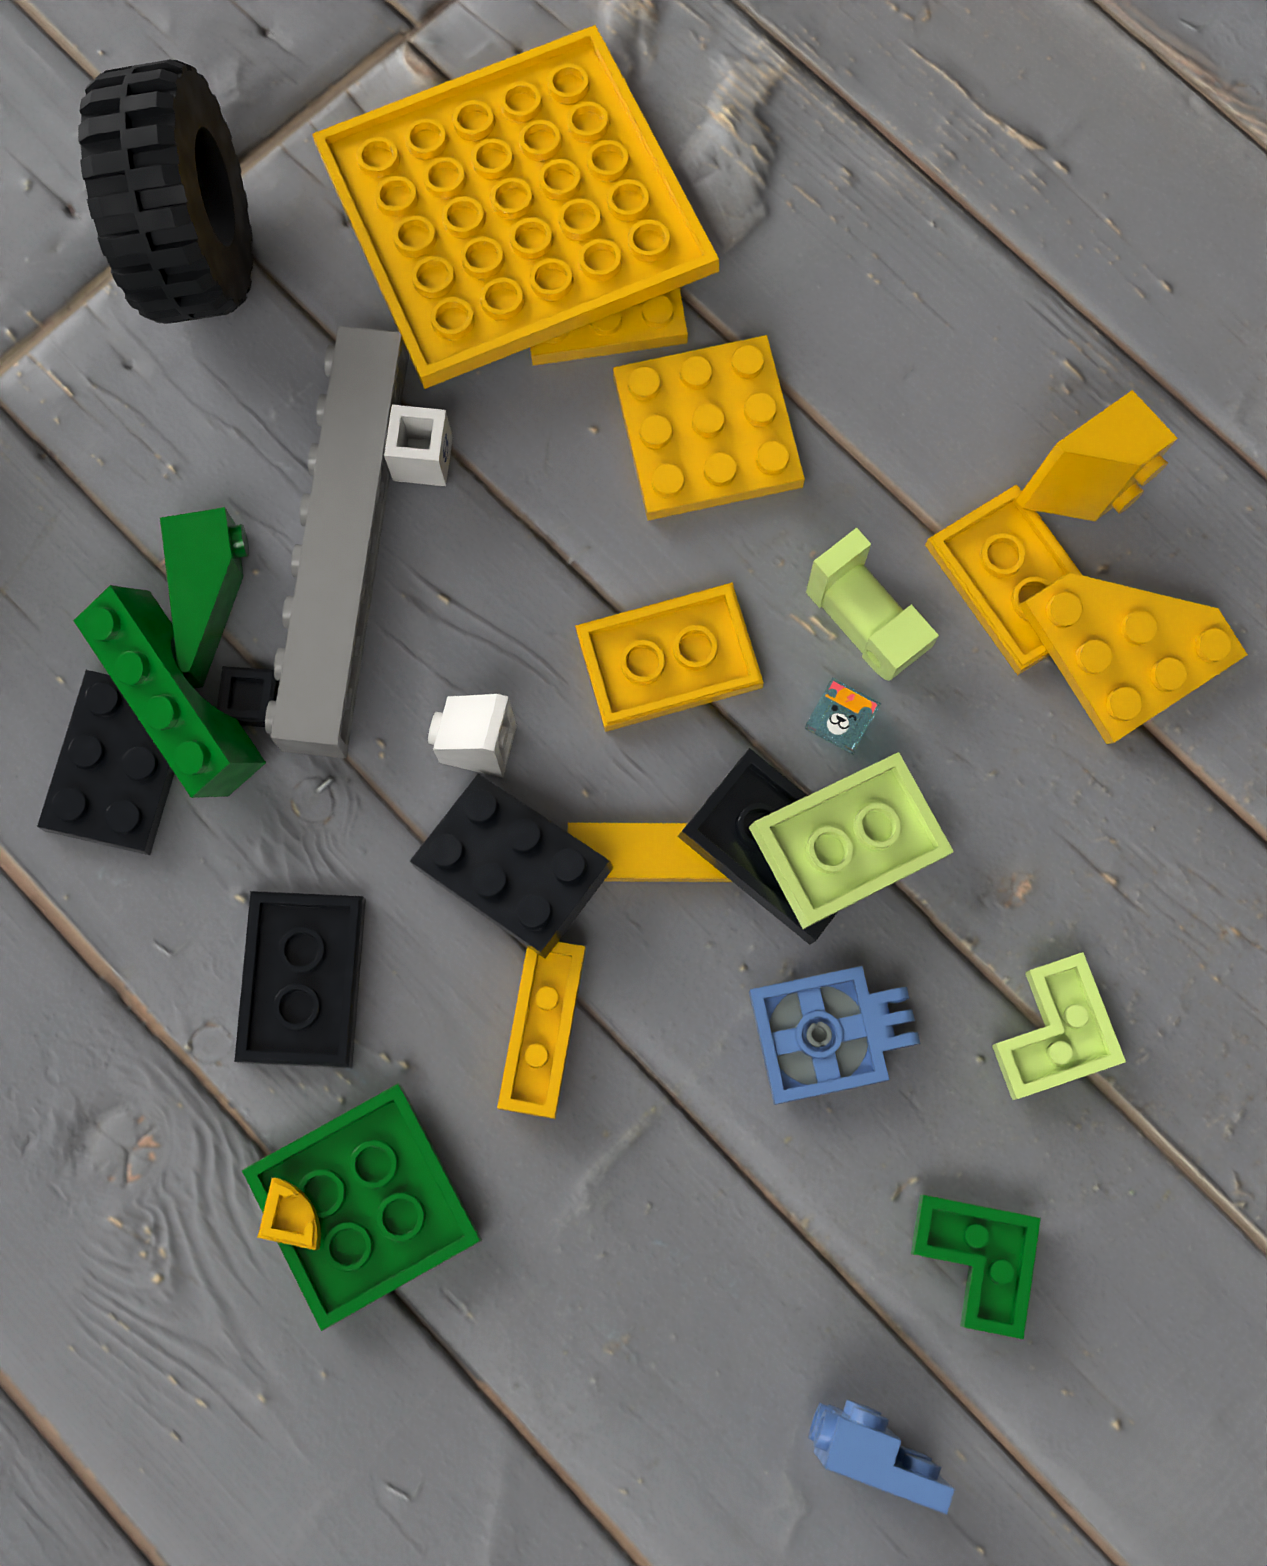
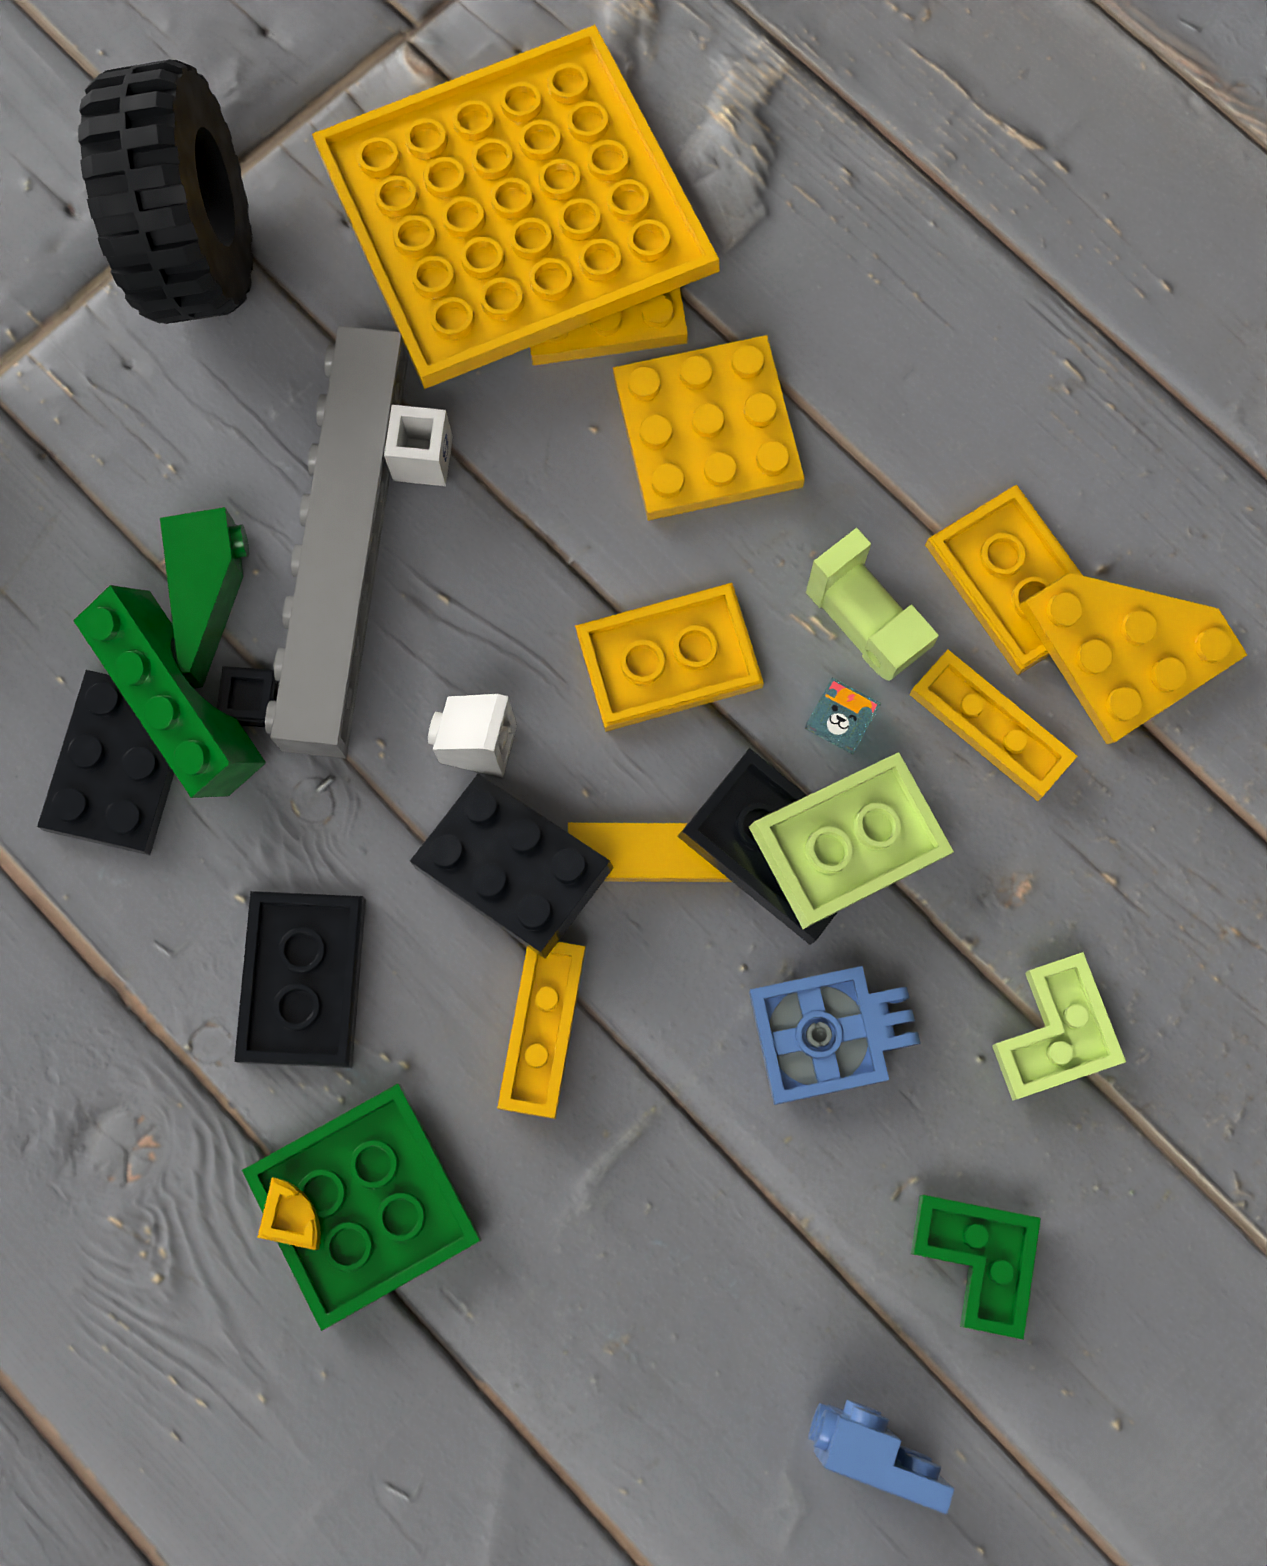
(993, 725): none -> yellow plate
(1101, 463): yellow slope -> none

